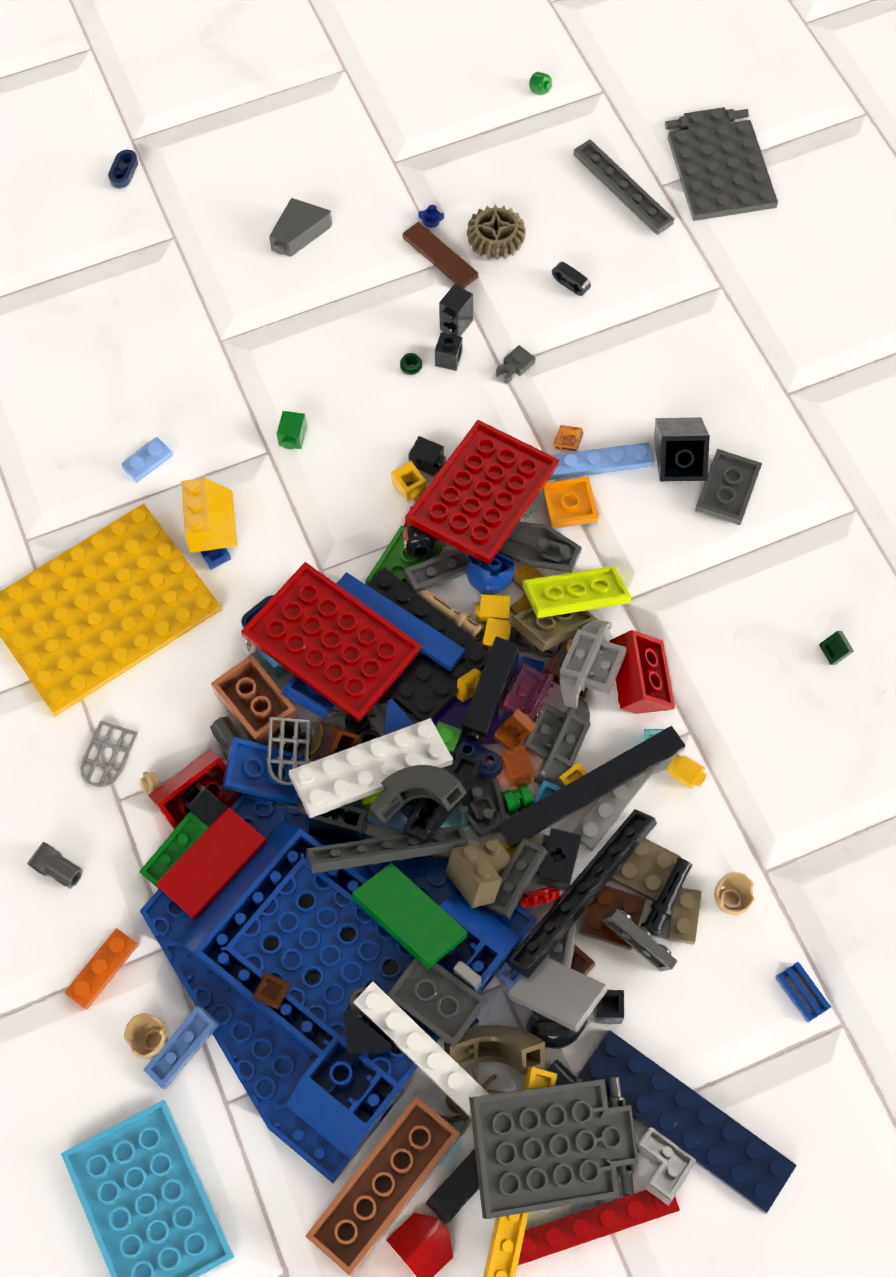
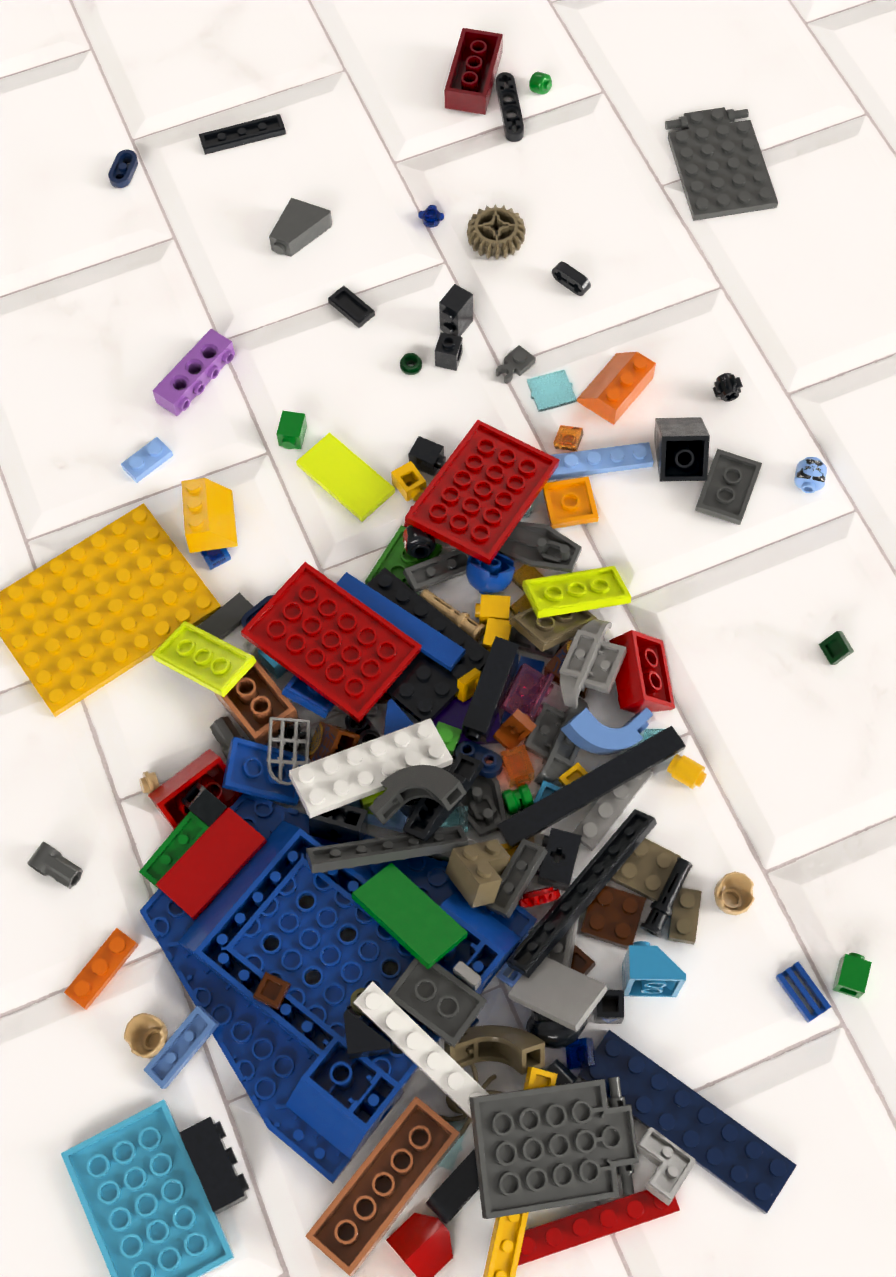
(115, 748): light grey window -> none
(197, 361): none -> medium lavender brick
(204, 658): none -> neon yellow tile
(215, 1164): none -> black brick
(227, 617): none -> dark grey tile
(242, 134): none -> black tile
(345, 477): none -> neon yellow tile
(351, 306): none -> black tile
(440, 255): reddish brown tile -> none
(473, 71): none -> dark red brick
(509, 106): none -> black beam
(551, 390): none -> clear light blue piece
(580, 1054): none -> clear blue plate
(599, 739): none -> medium blue arch
(618, 385): none -> orange slope
(624, 187): dark grey plate -> none
(639, 939): dark grey plate -> none
(650, 972): none -> dark azure slope
(727, 387): none -> black gear
(810, 474): none -> light blue head
(852, 975): none -> green brick

